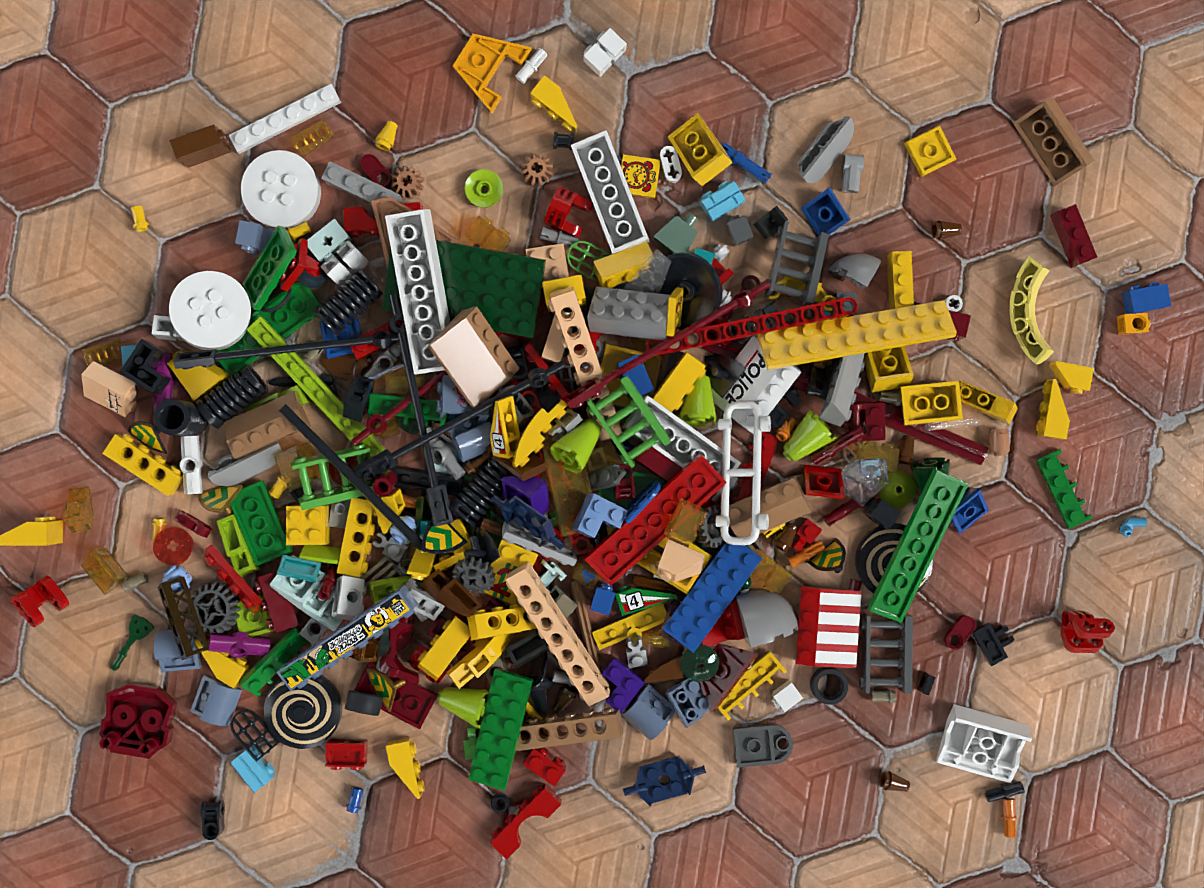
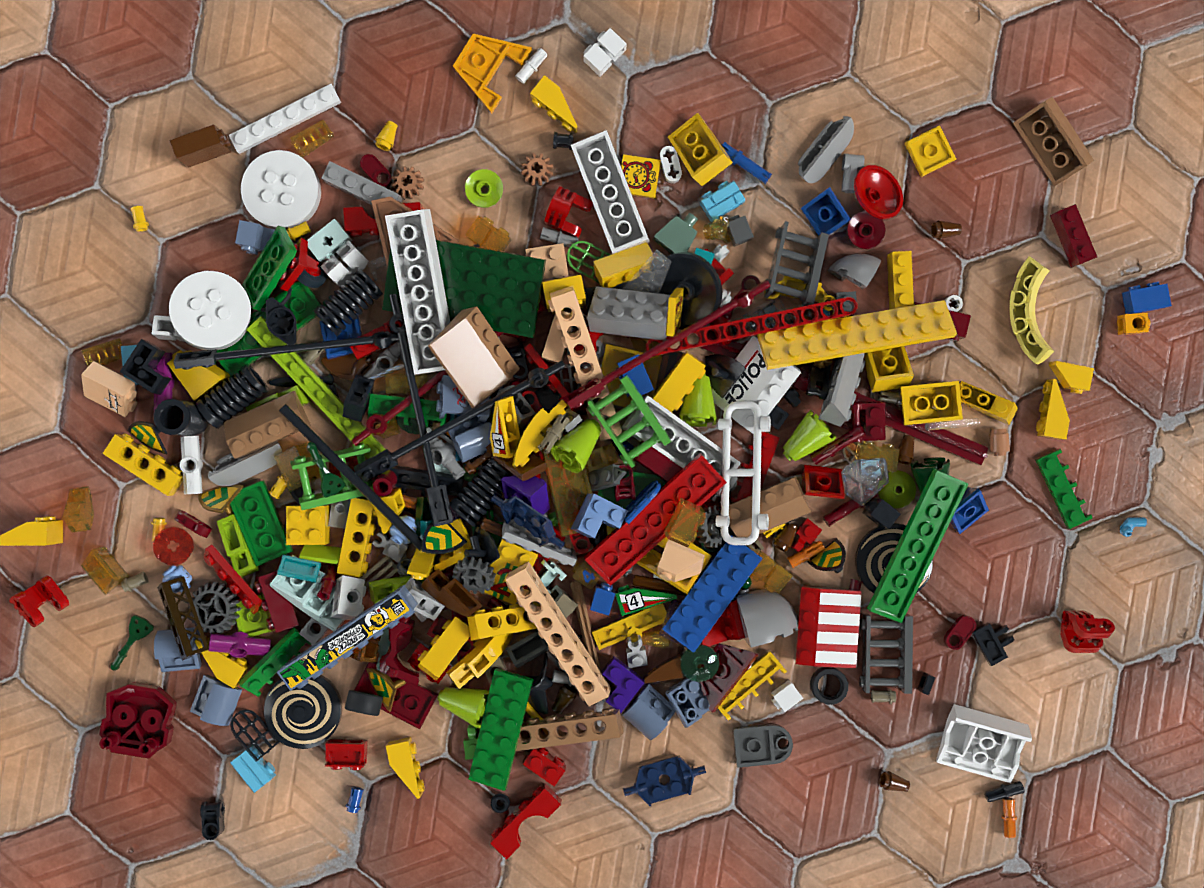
(281, 321): none -> black hat
(326, 475): none -> dark green piece
(553, 433): none -> dark tan pin
(717, 229): none -> clear yellow animal
(770, 222): pearl dark grey bracket -> none
(784, 432): orange pin -> none
(875, 228): none -> dark red dish
(878, 192): none -> red dish

